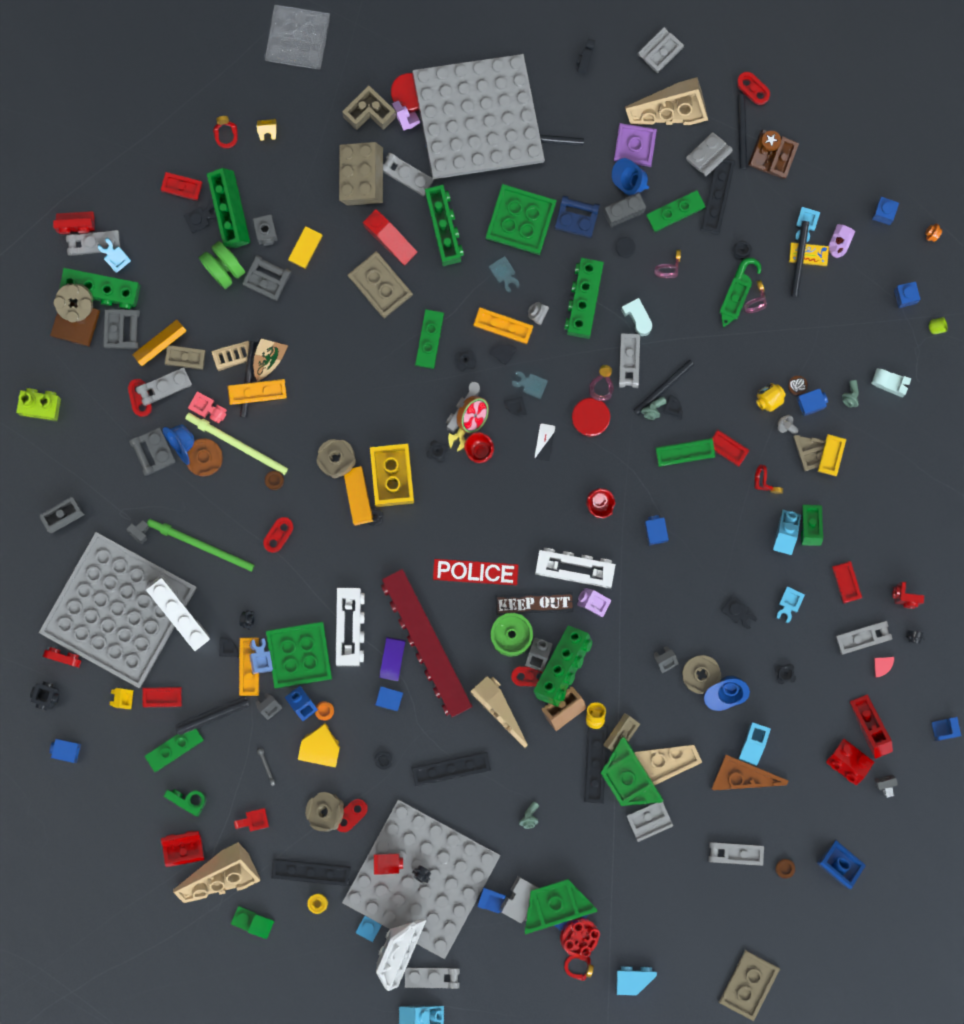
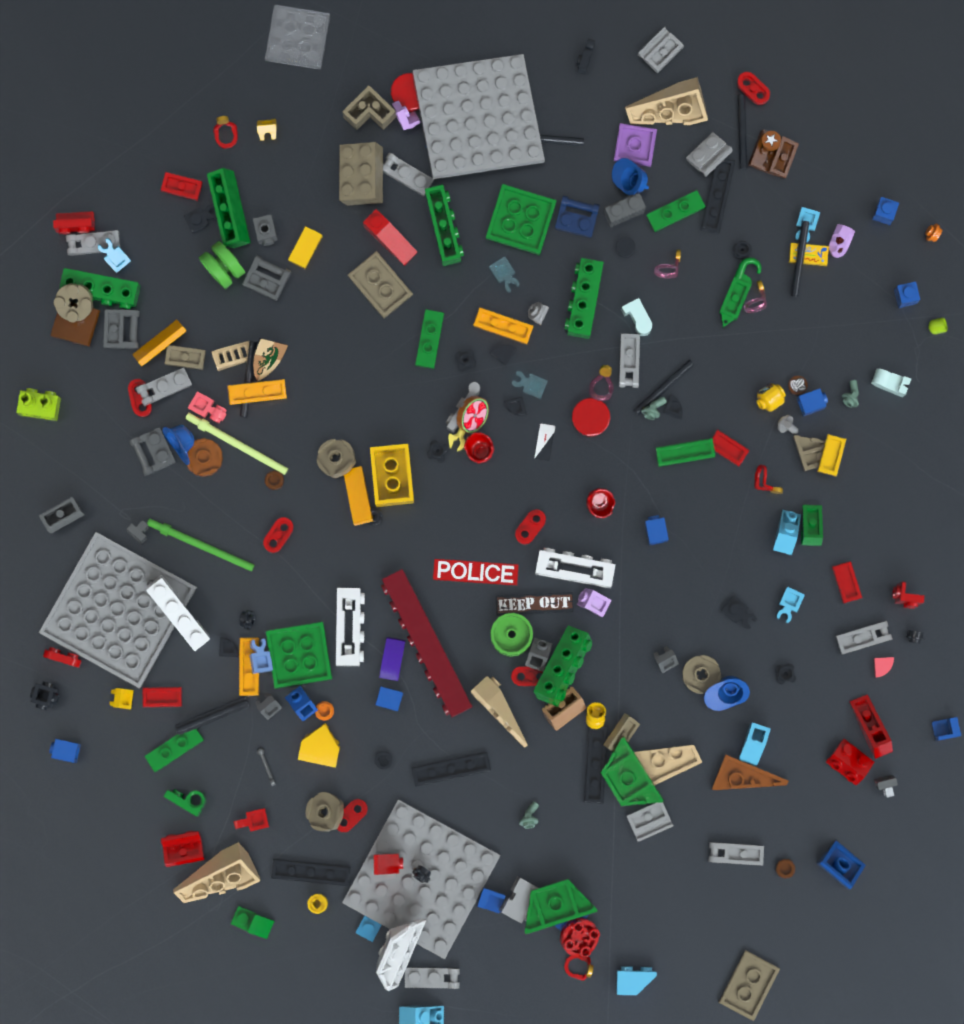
(530, 526): none -> red plate

